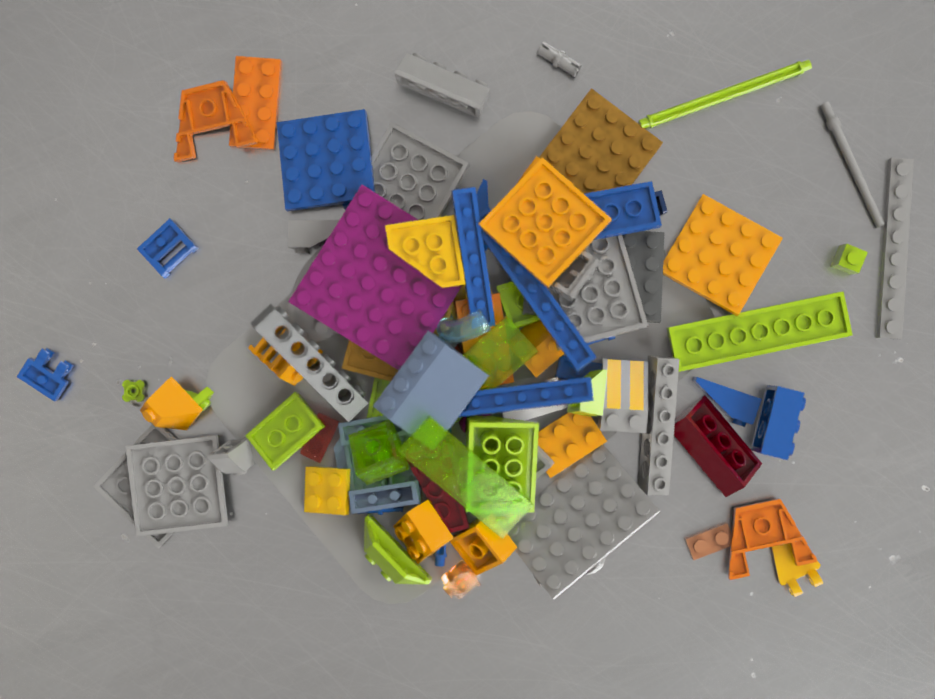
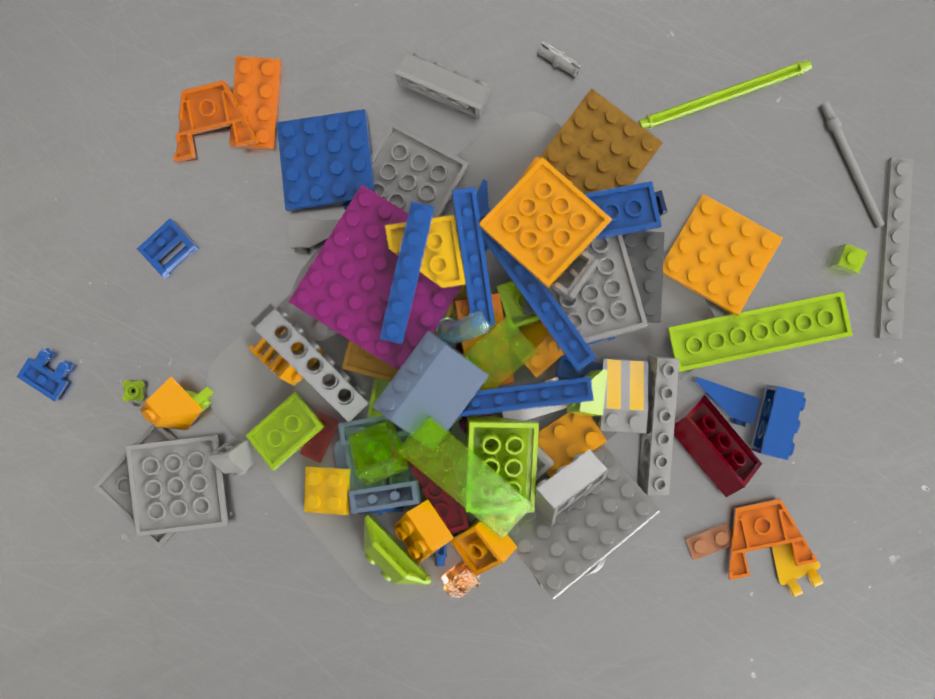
(407, 272): none -> blue plate
(569, 485): none -> wedge

